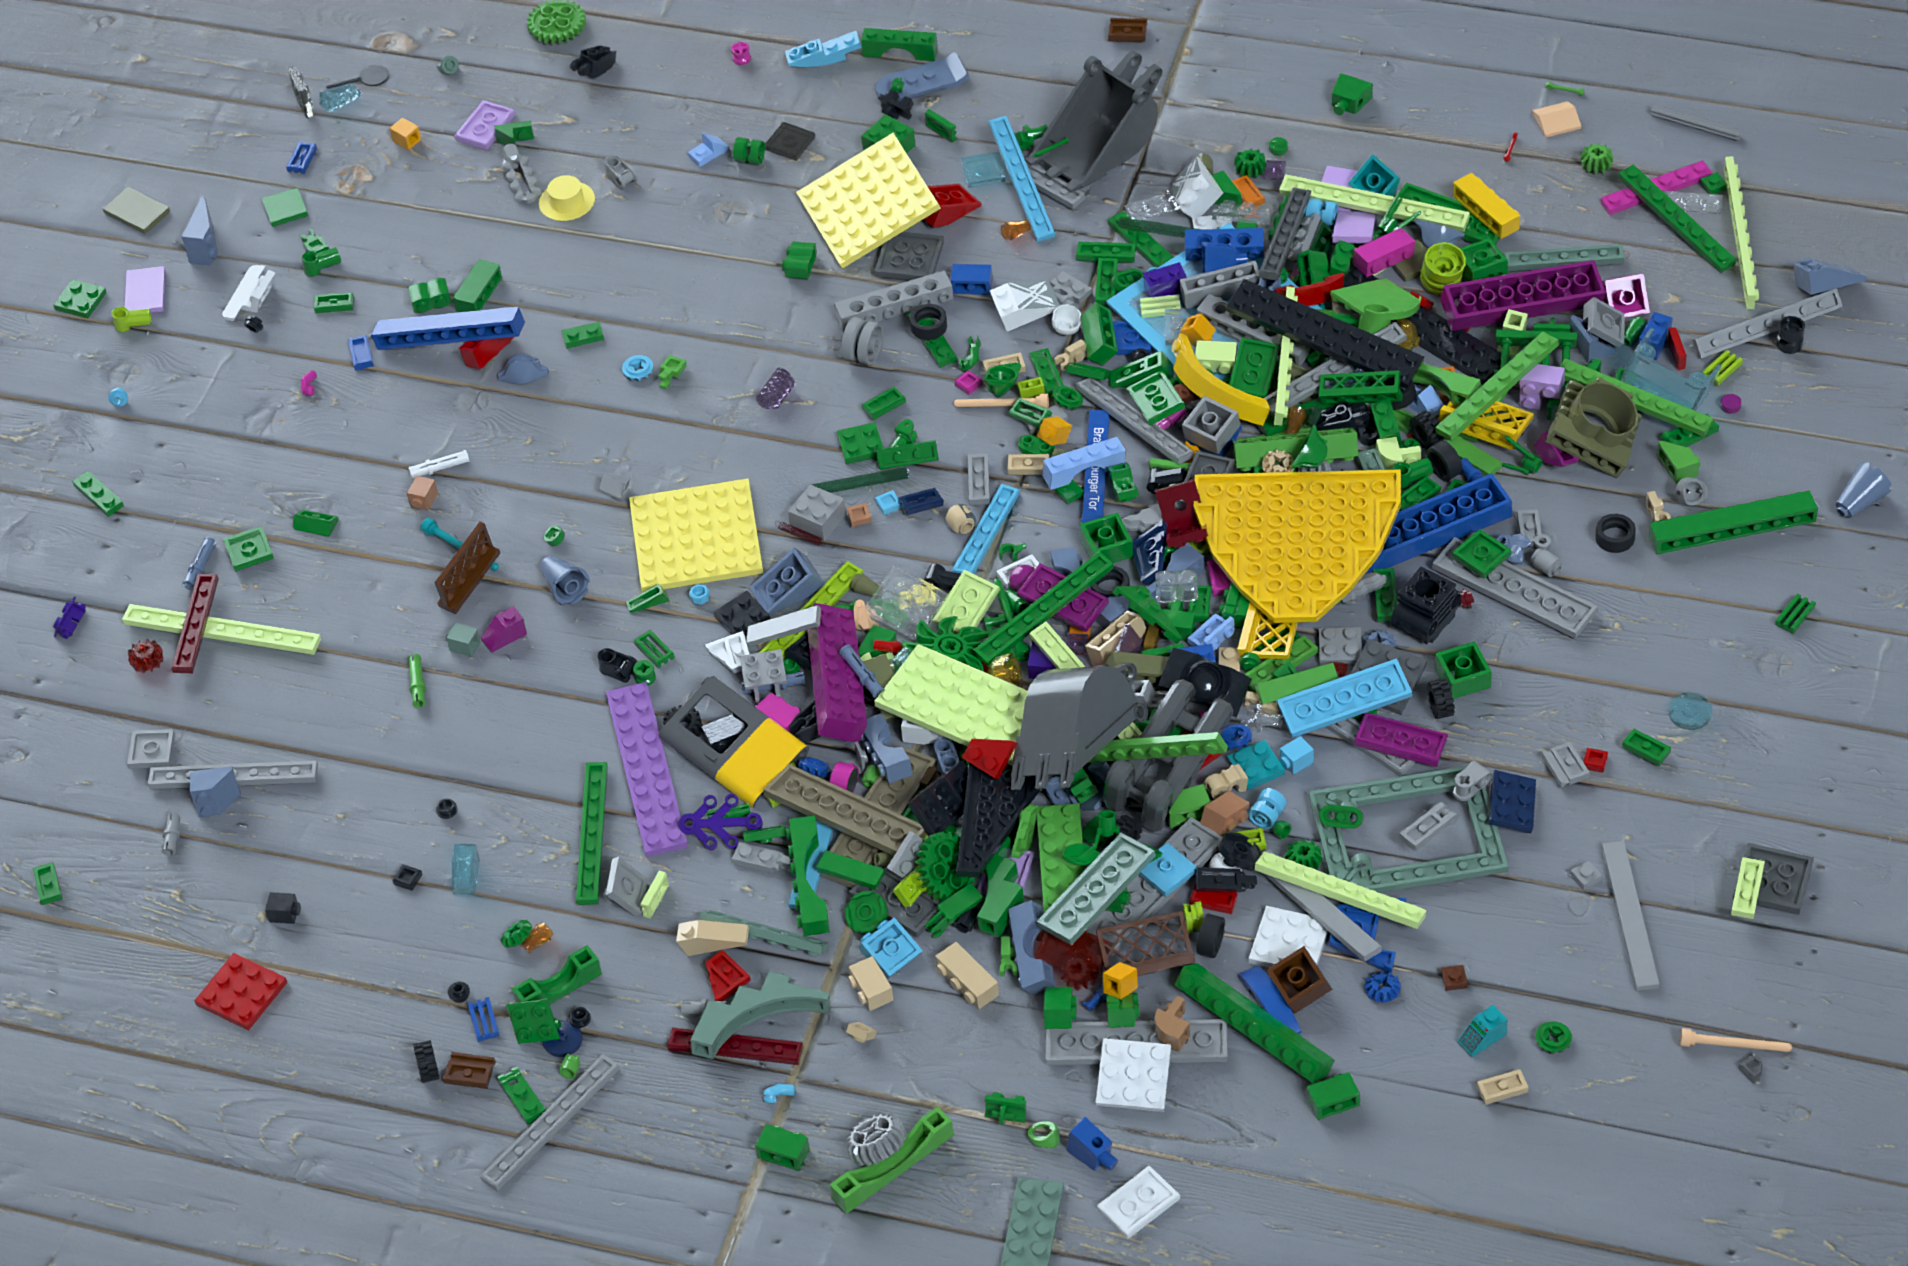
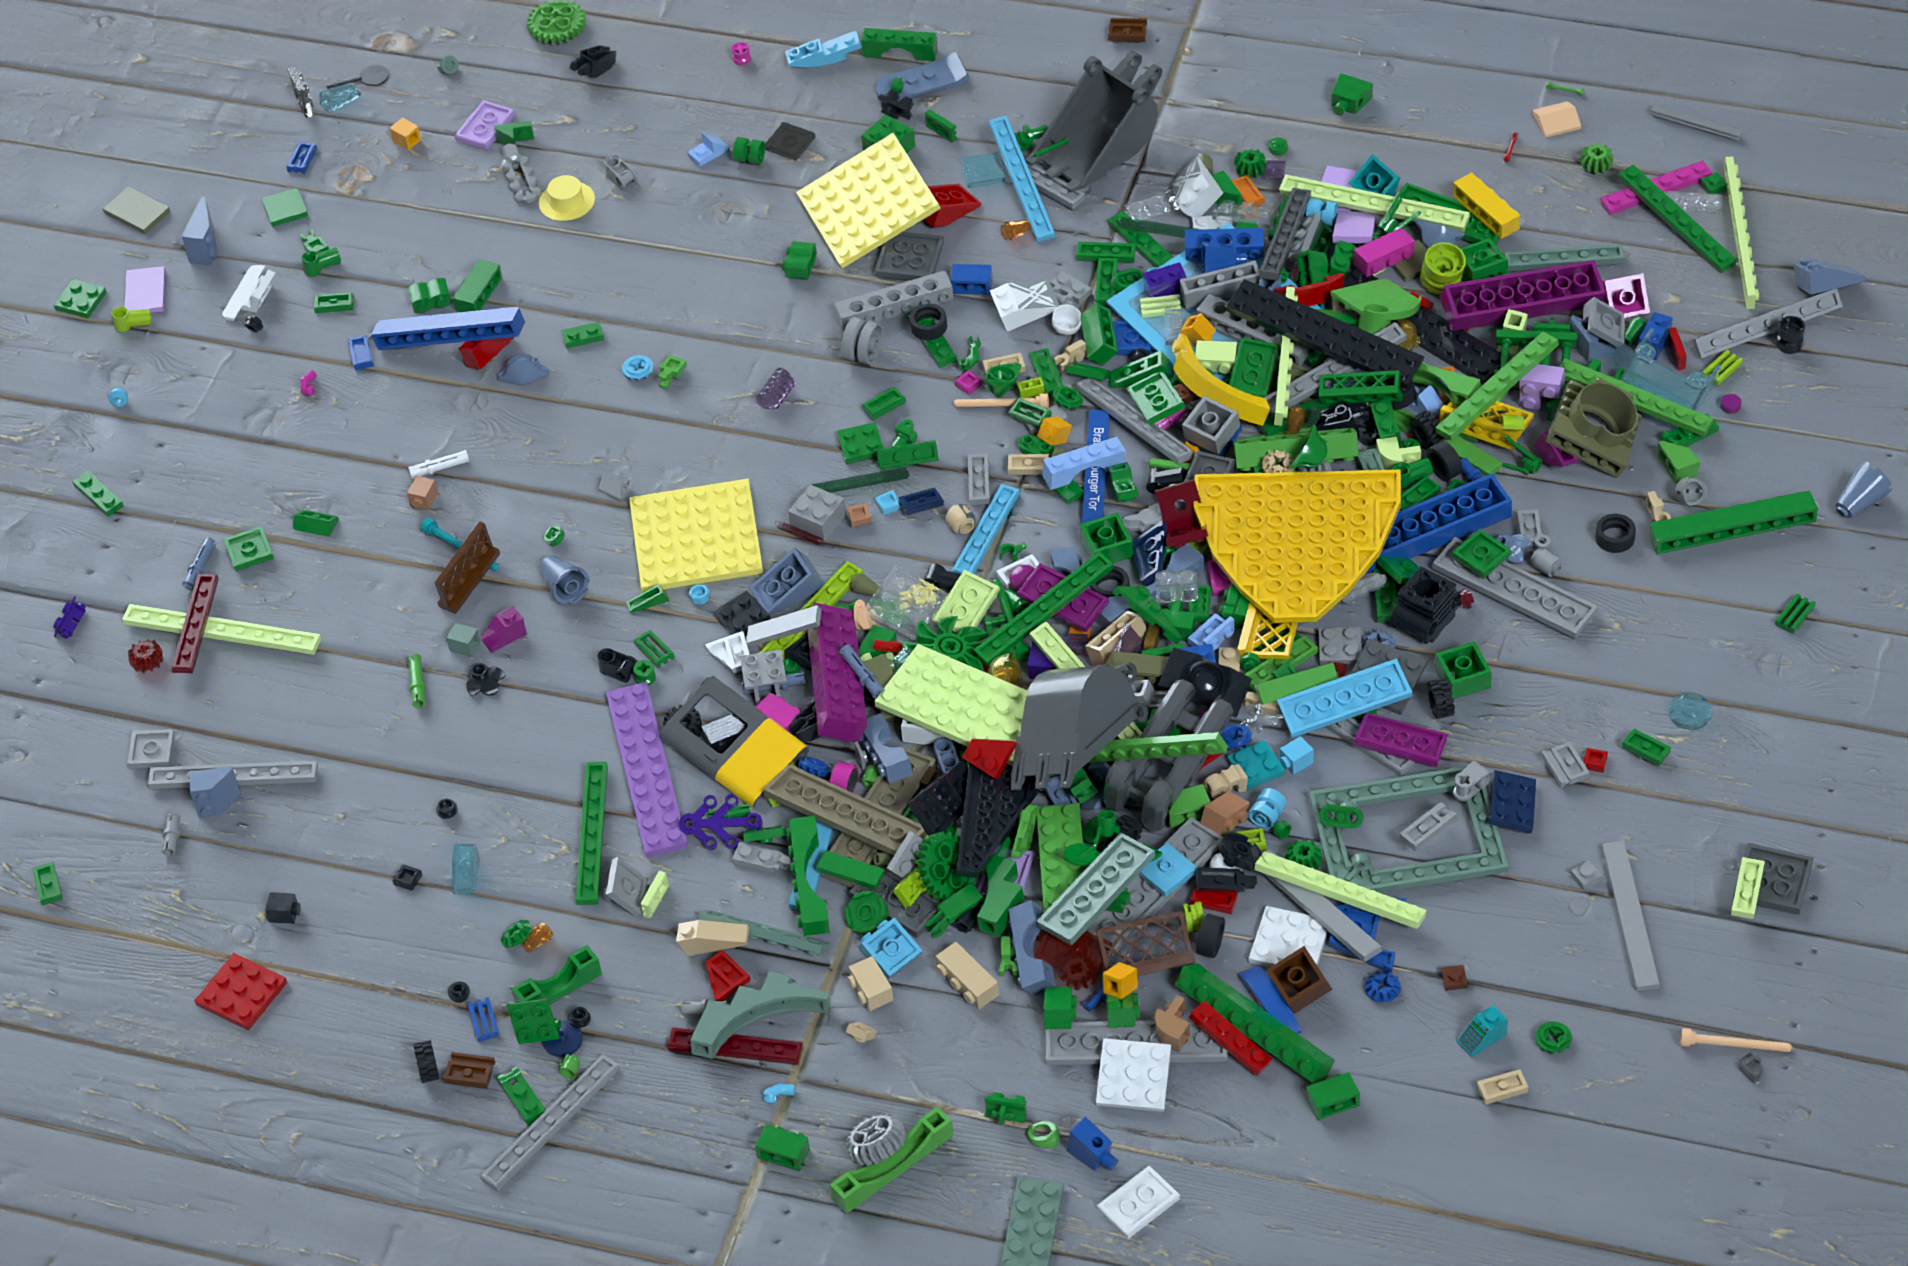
(484, 679): none -> black plate
(1230, 1038): none -> red plate
(1398, 568): none -> green plate
(1513, 422): none -> lime slope

